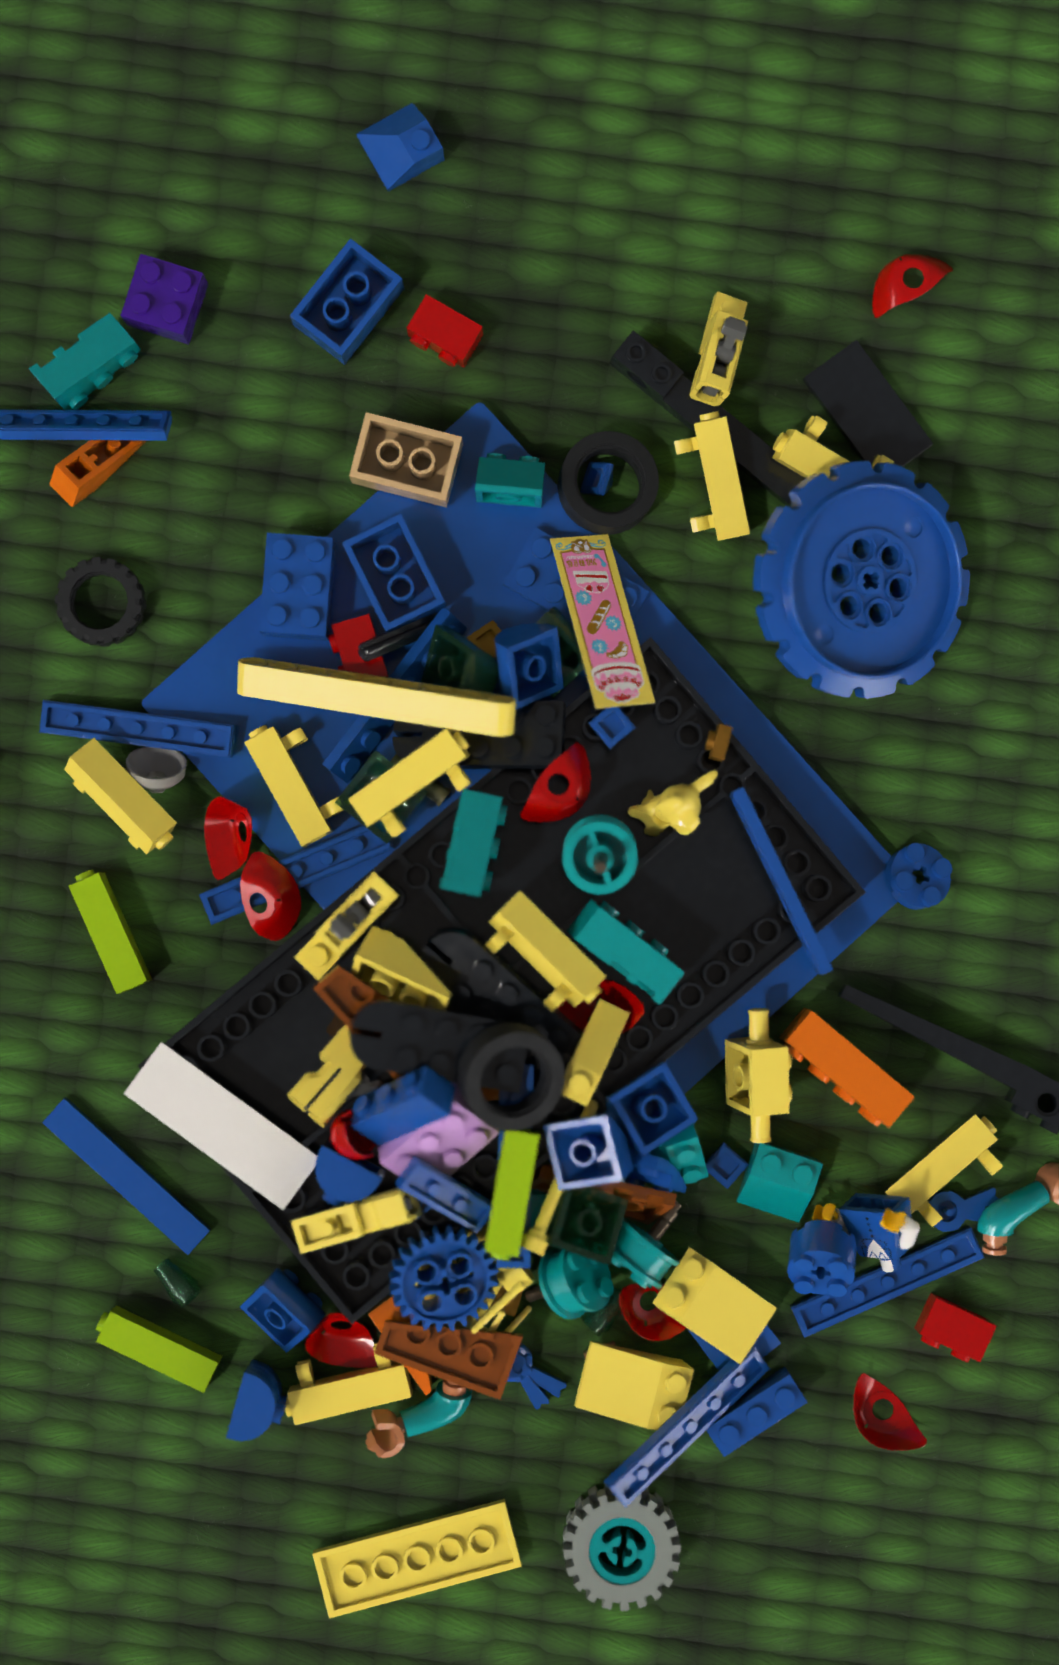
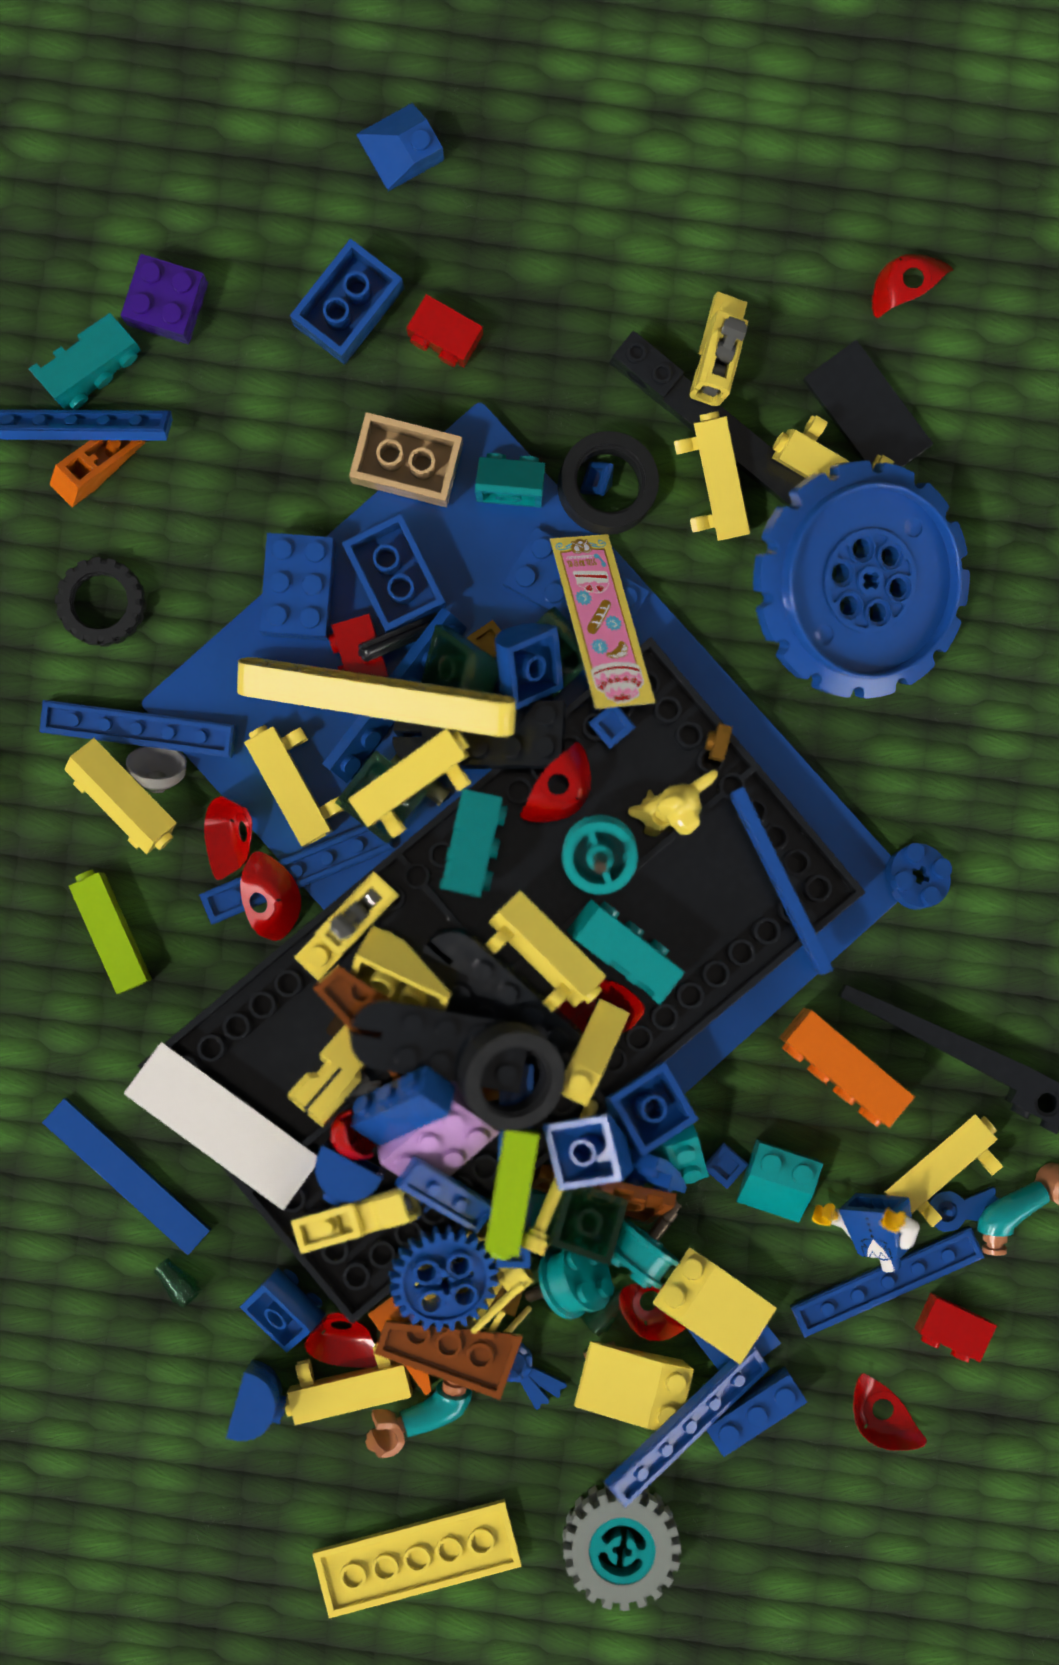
(157, 1348): lime brick -> none
(758, 1075): light yellow brick -> none
(822, 1259): blue brick -> none

